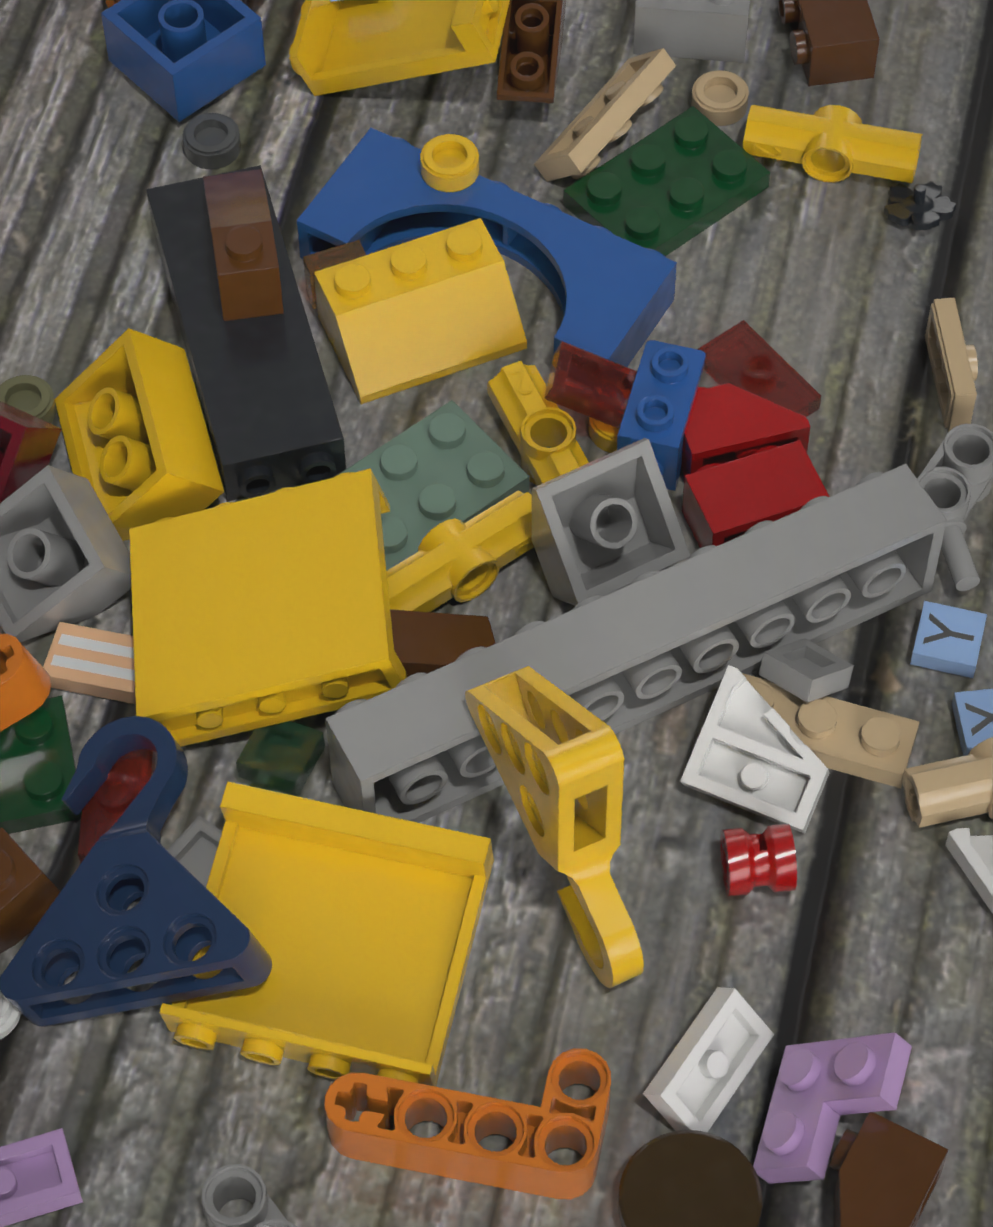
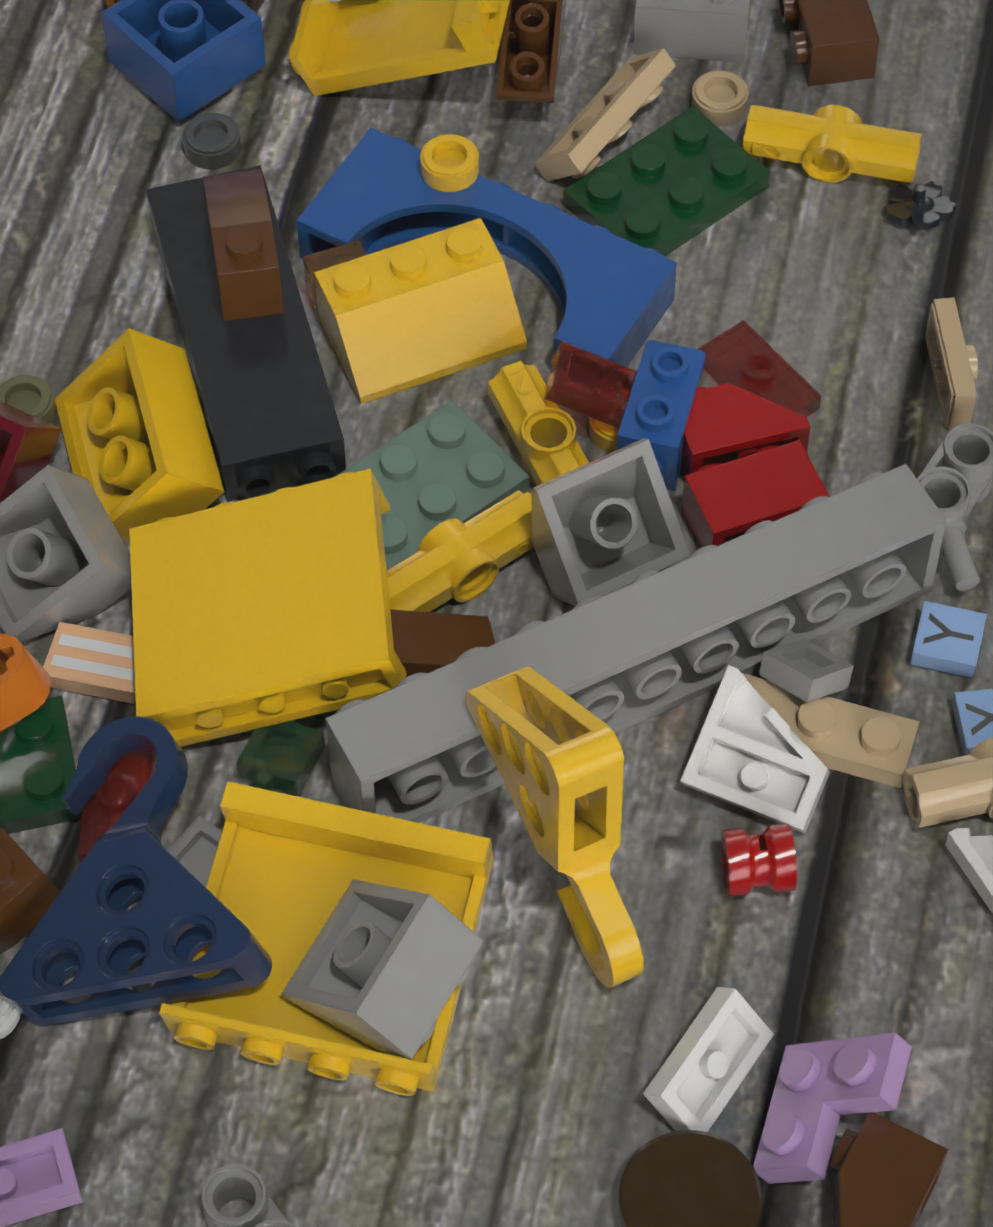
(384, 966): none -> light grey slope
(470, 1118): orange beam -> none

